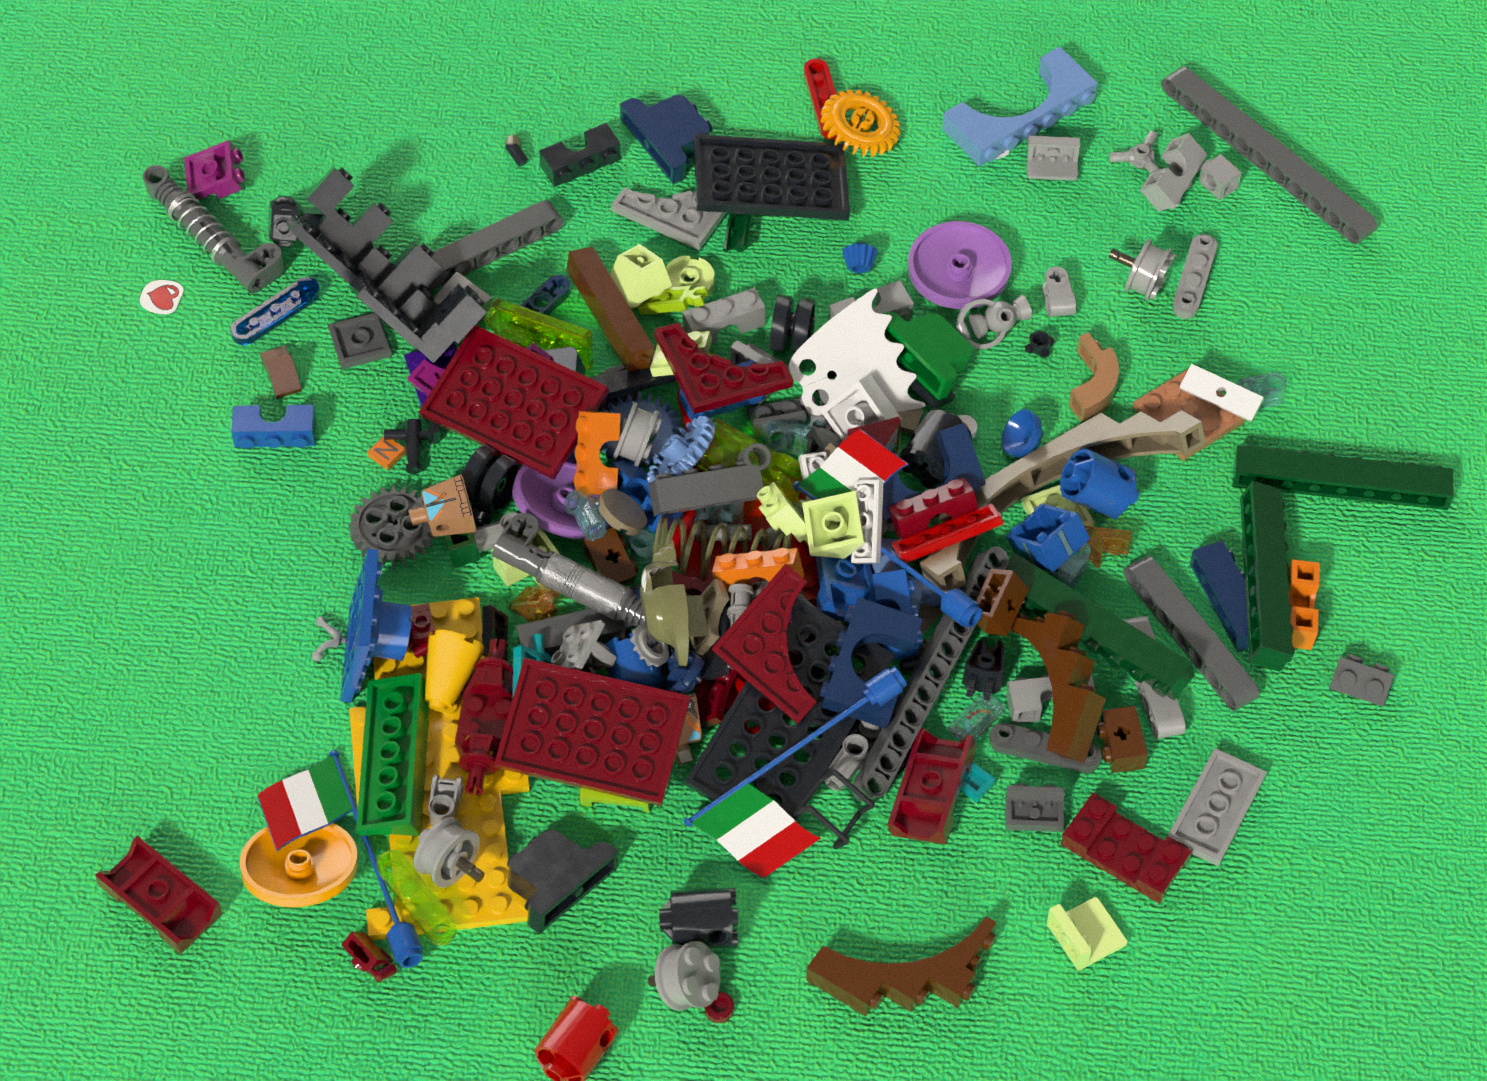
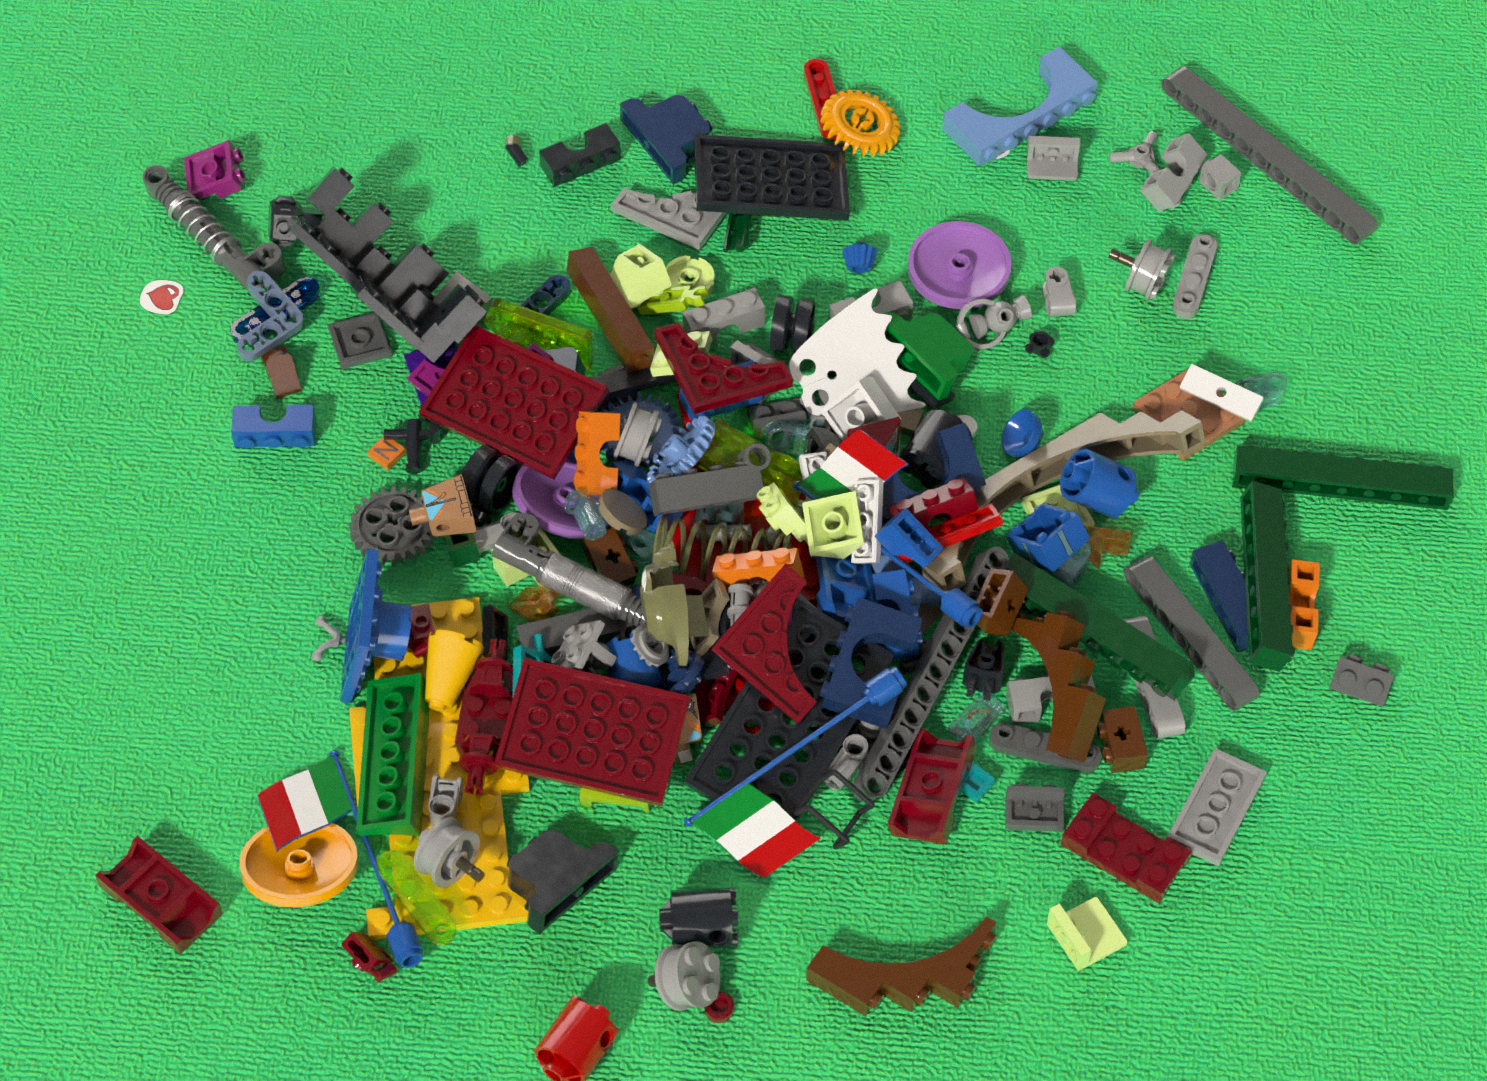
(277, 321): none -> sand blue beam
(499, 239): dark grey beam -> none
(908, 537): none -> blue arch
(1099, 392): medium nougat arch -> none

